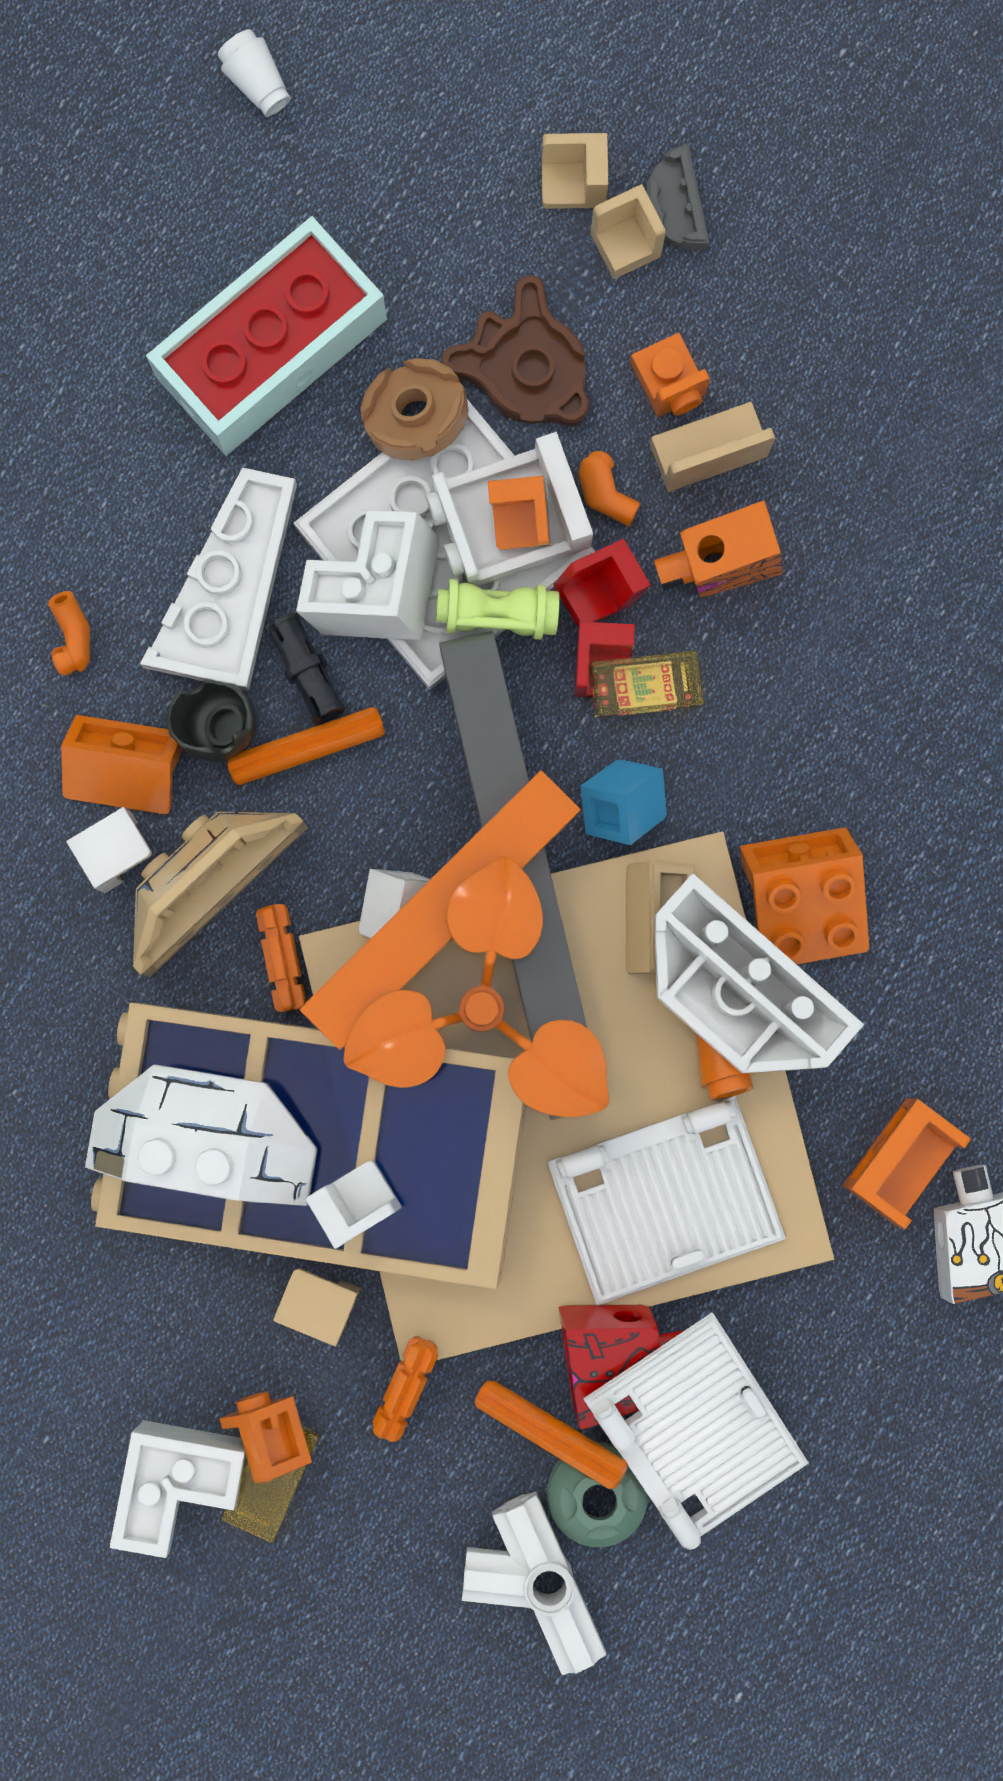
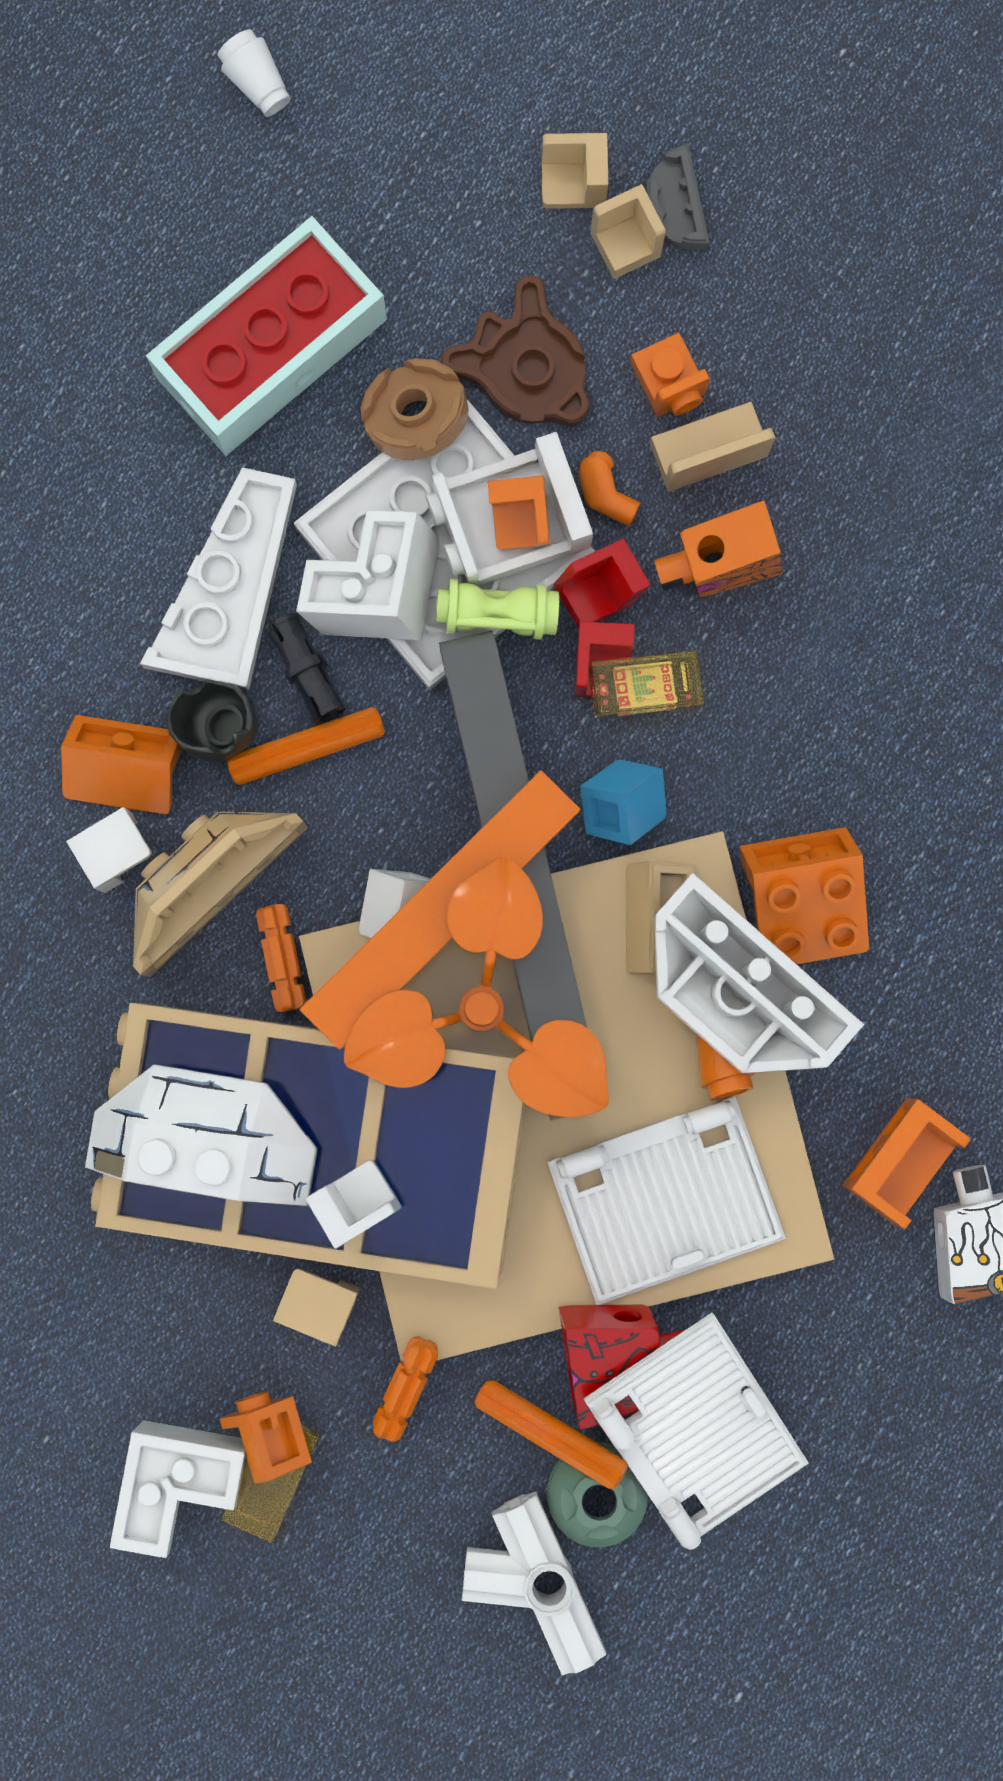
(76, 630): orange arm -> none

